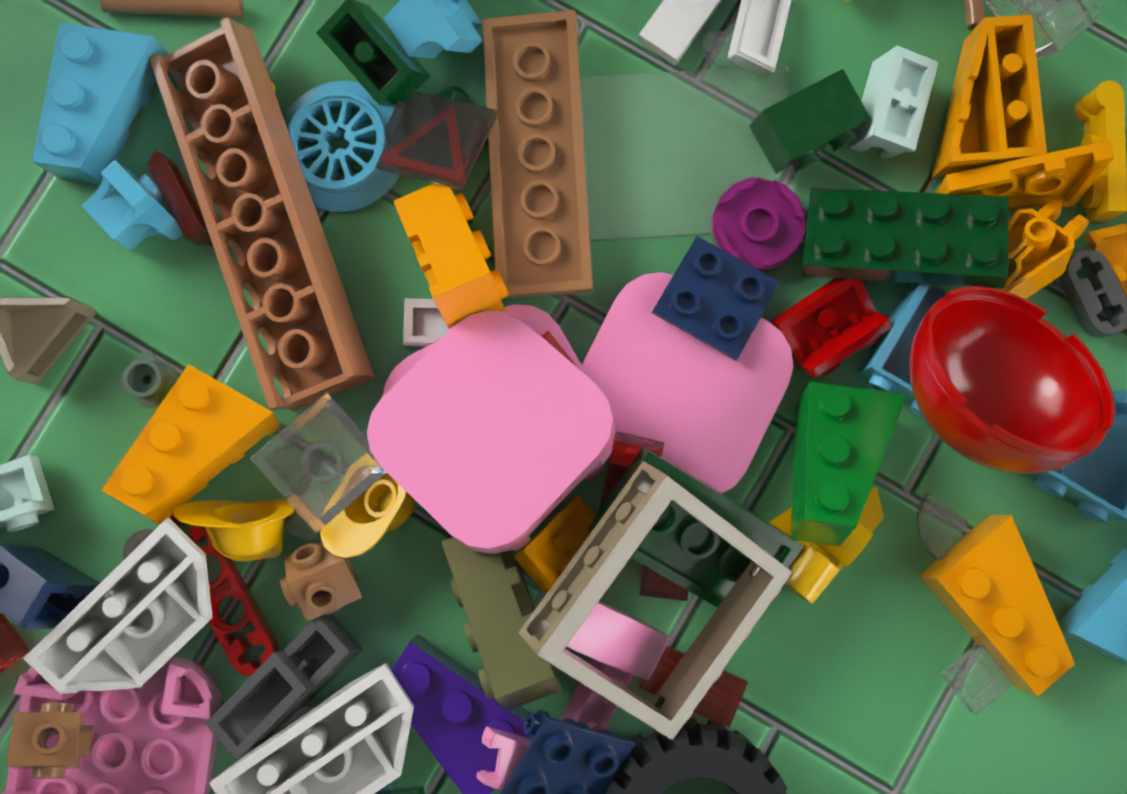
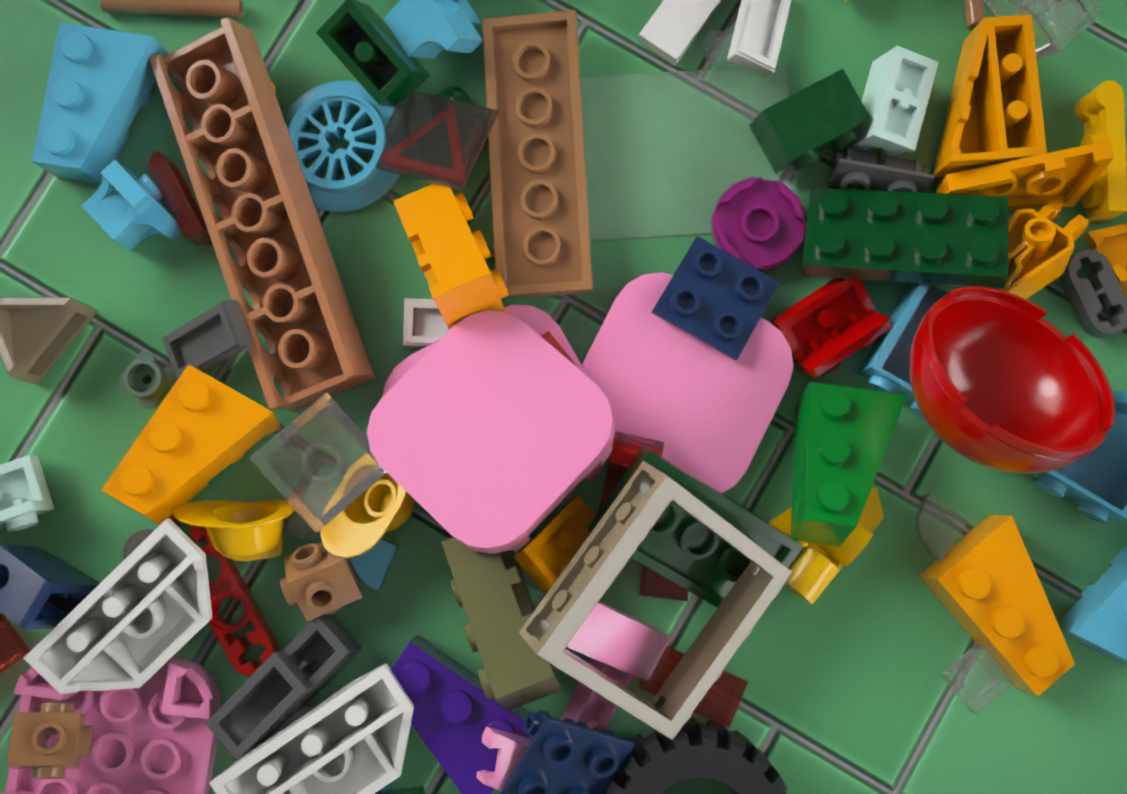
(208, 338): none -> dark grey tile
(375, 563): none -> medium azure tile
(859, 172): none -> dark grey hinge

